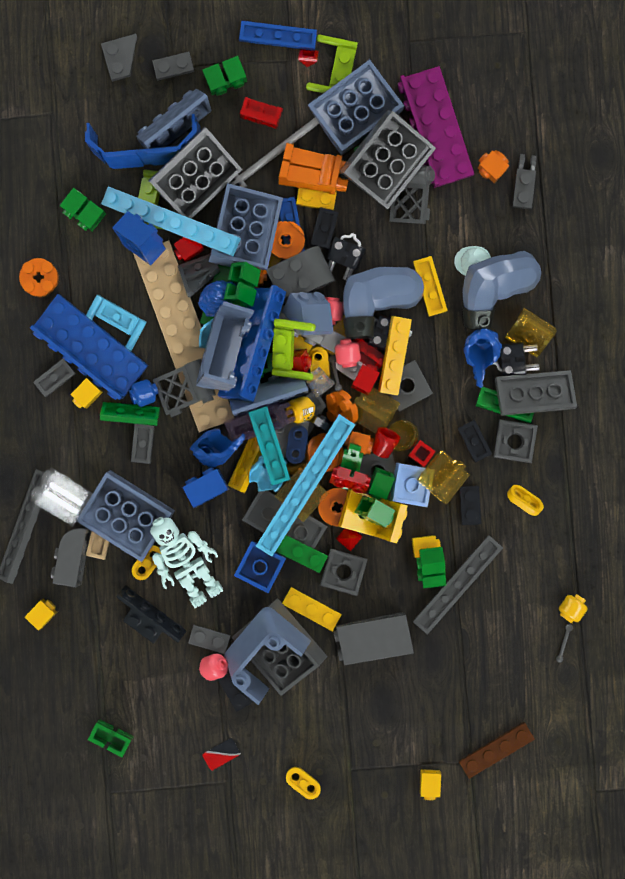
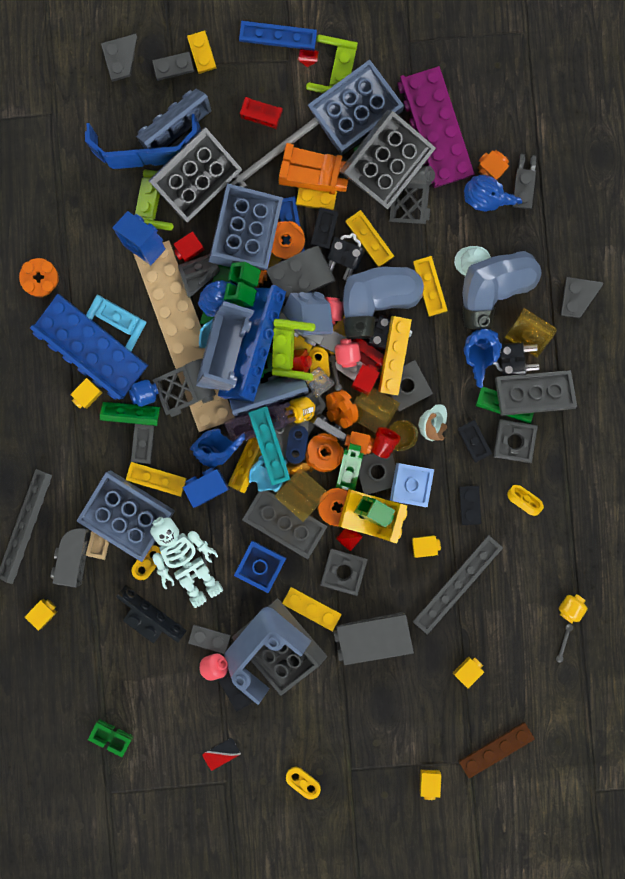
(54, 378): dark grey plate -> none
(61, 496): clear brick -> none
(82, 209): green piece -> none
(156, 479): none -> yellow plate
(172, 221): medium azure plate -> none
(201, 52): none -> yellow plate
(234, 73): green piece -> none
(302, 553): green plate -> none
(305, 485): medium azure plate -> none
(358, 483): red hinge -> none
(369, 238): none -> yellow plate
(380, 483): green brick -> none
(421, 453): red brick -> none
(431, 567): green piece -> none
(433, 423): none -> light aqua piece
(443, 476): clear yellow bracket -> none
(469, 671): none -> yellow brick
(487, 194): none -> blue hair
(578, 296): none -> dark grey wing

